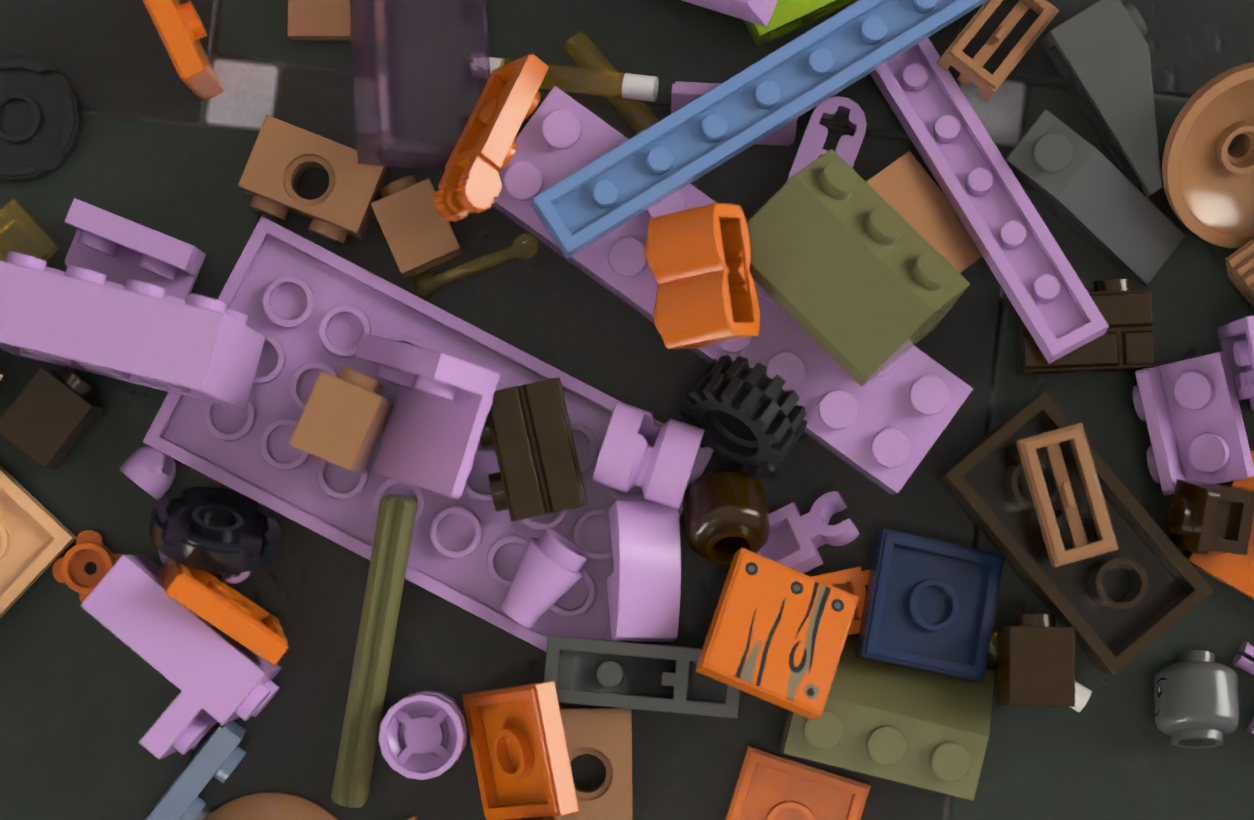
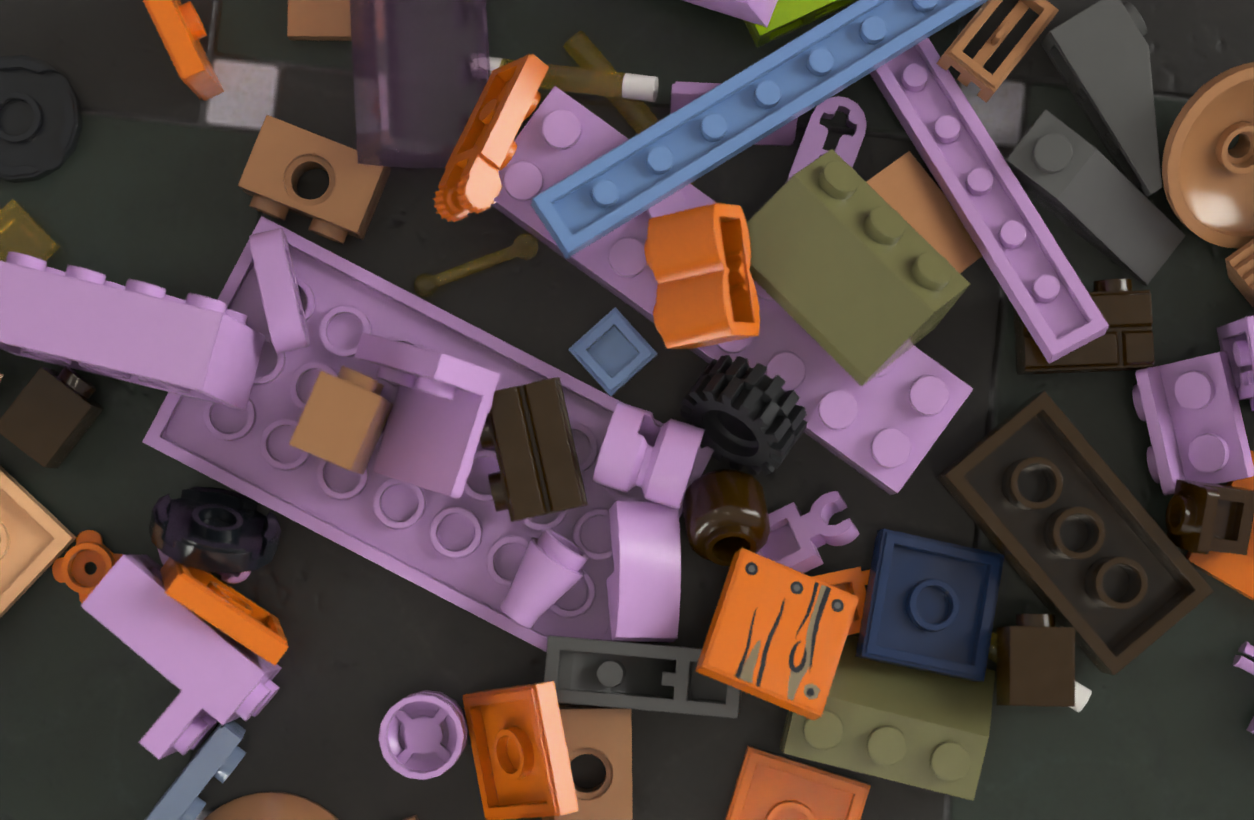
(130, 251): lavender bracket -> none
(150, 470): lavender hinge -> none
(279, 290): none -> lavender beam
(374, 650): olive axle -> none
(414, 228): medium nougat brick -> none
(612, 352): none -> light blue tile
(1041, 500): medium nougat tile -> none
(1196, 700): dark grey head -> none

